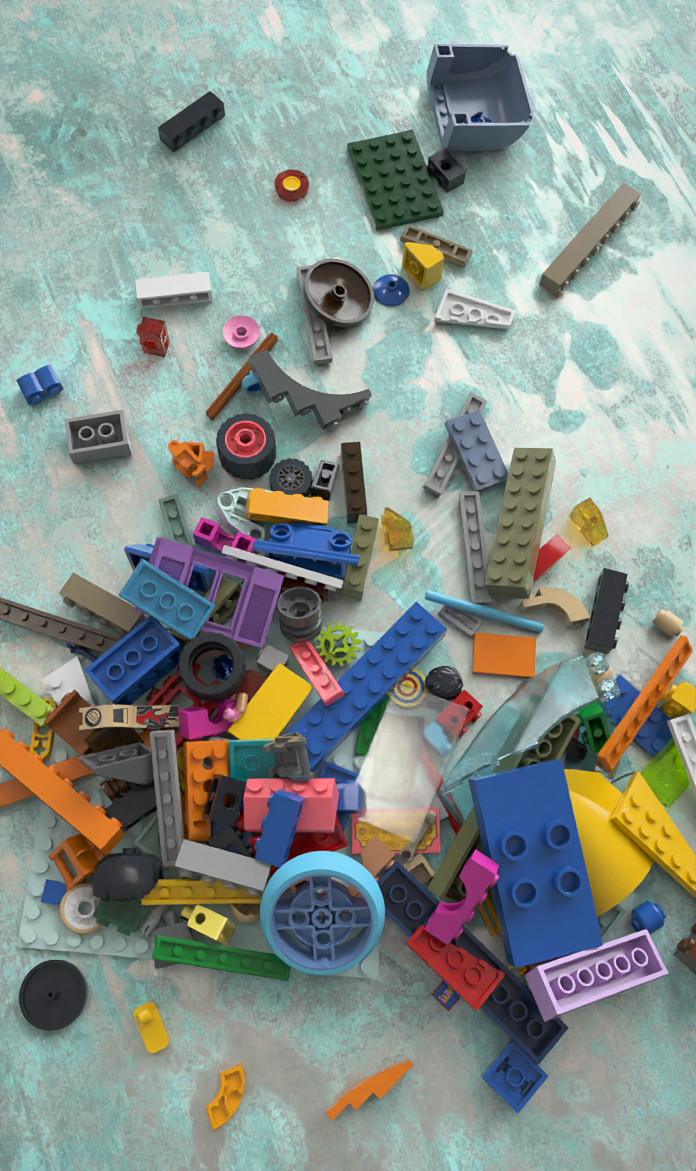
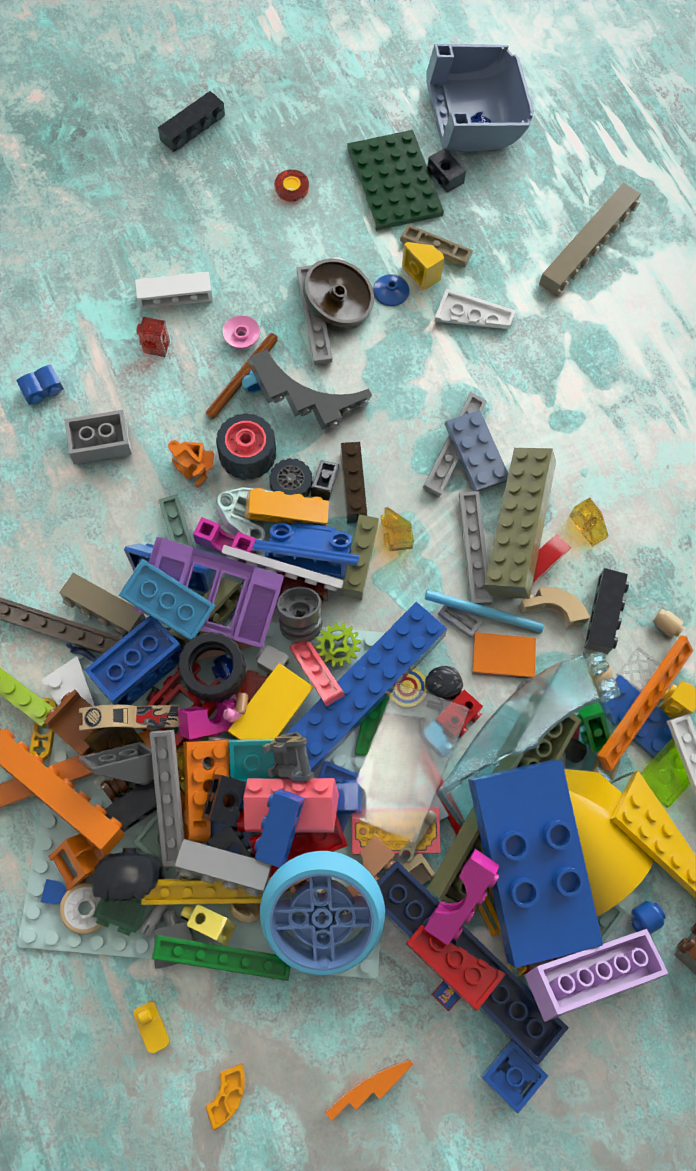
(53, 995): black piece -> none

